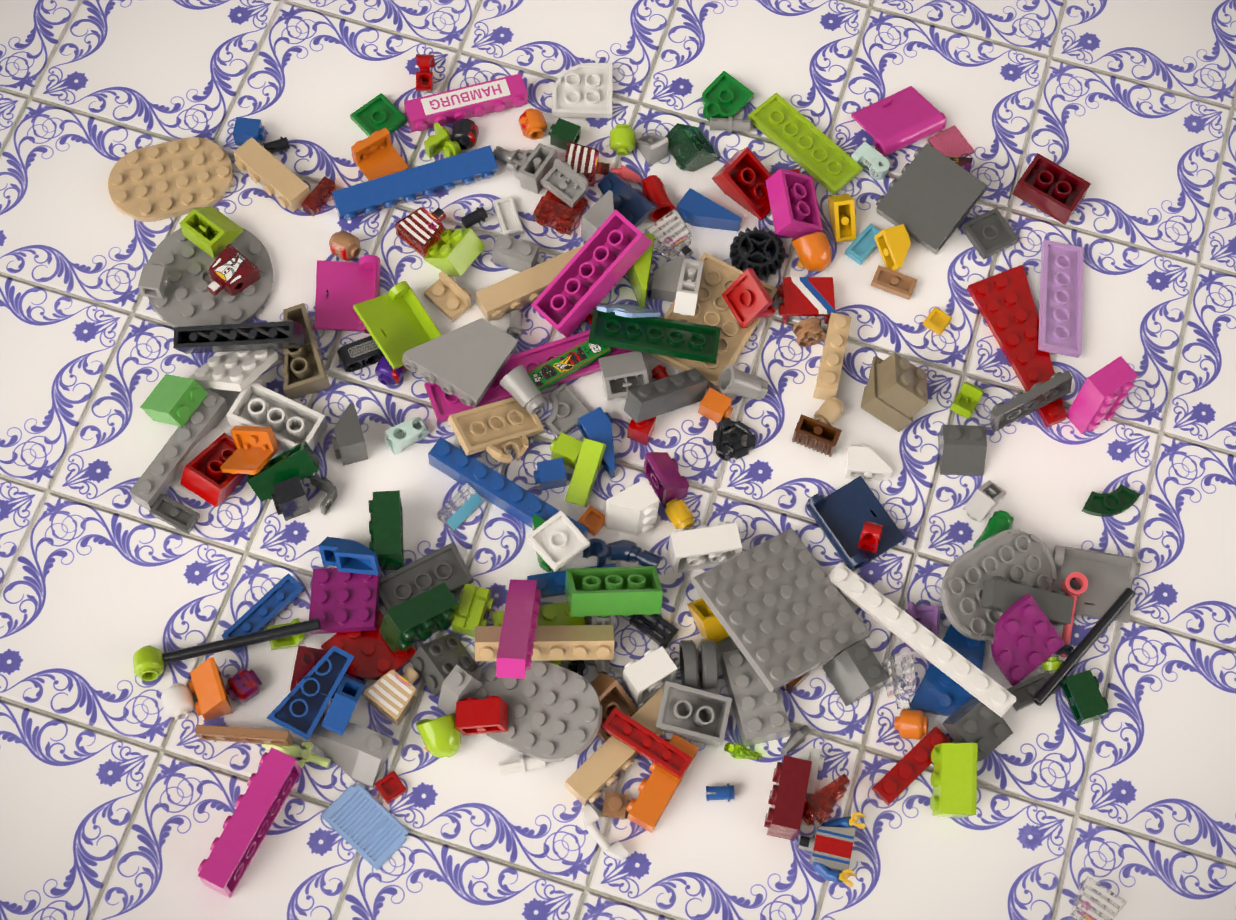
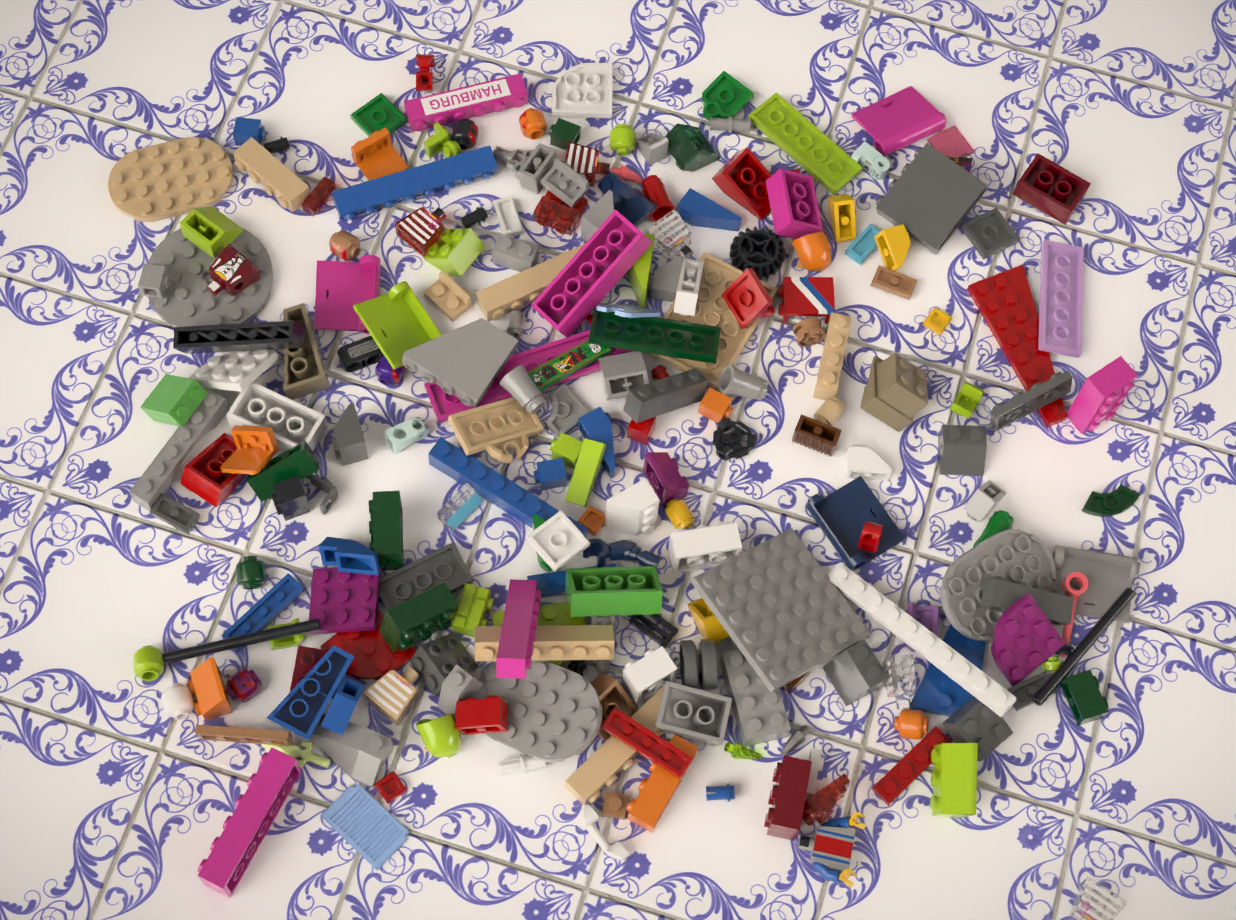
(251, 573): none -> dark green head

